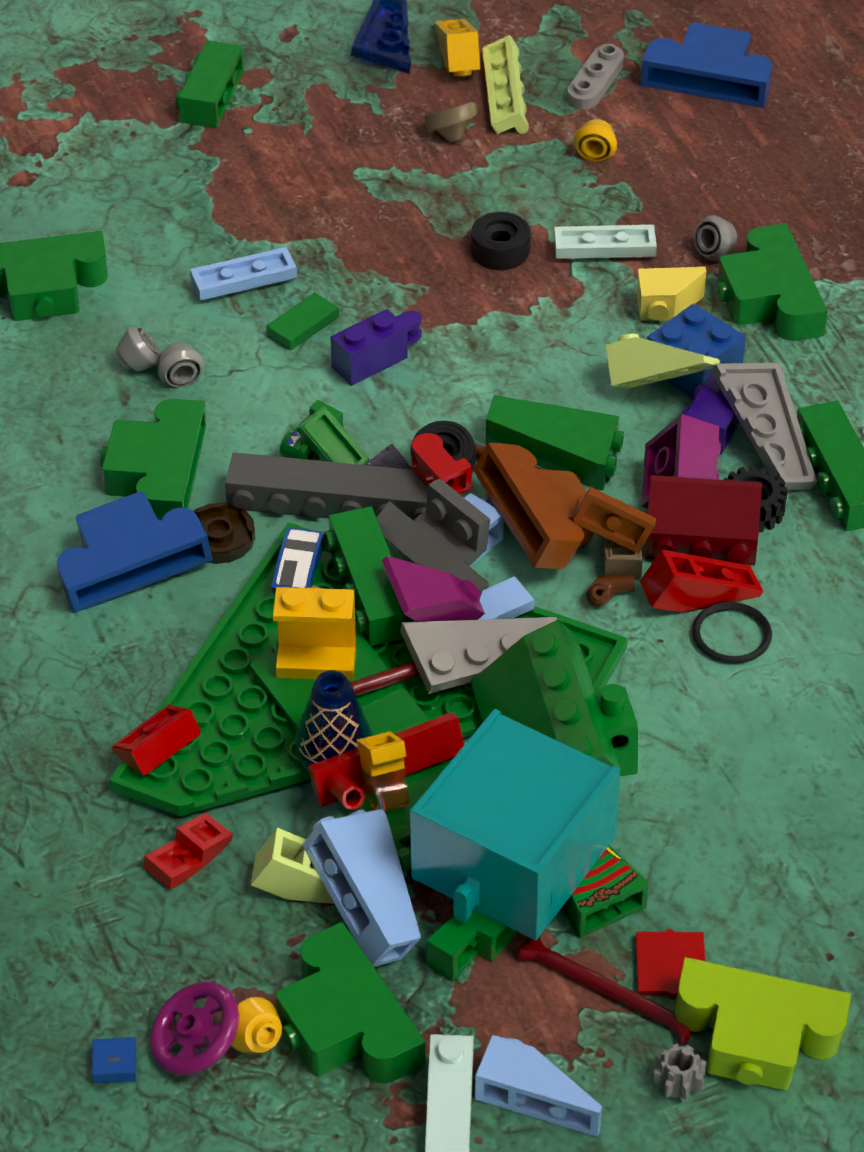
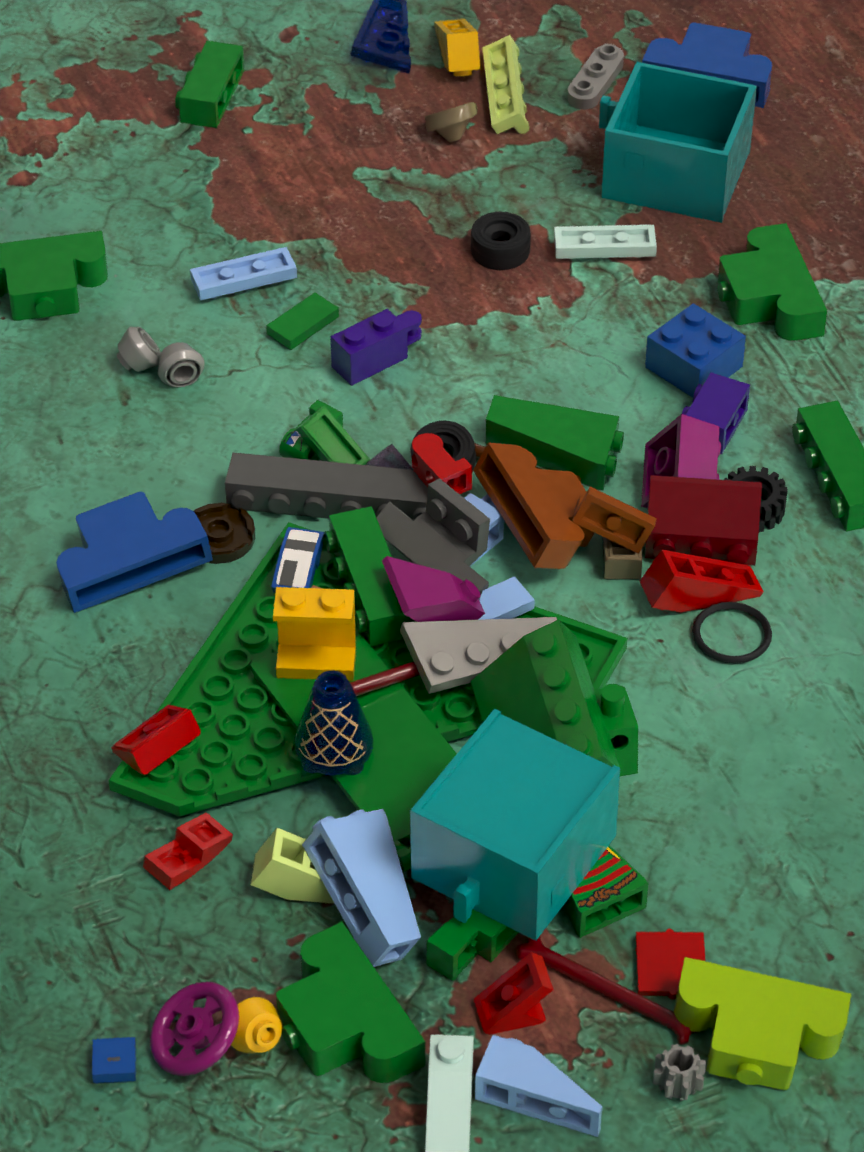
(156, 455): green brick -> none
(384, 770): leg -> none
(425, 745): red piece -> none
(515, 997): none -> red slope
(595, 140): yellow cone -> none
(607, 586): reddish brown arm -> none
(643, 362): yellowish green slope -> none
(668, 291): light yellow slope -> none
(676, 141): none -> teal piece
(714, 237): light grey cone -> none
(769, 419): light grey wing -> none

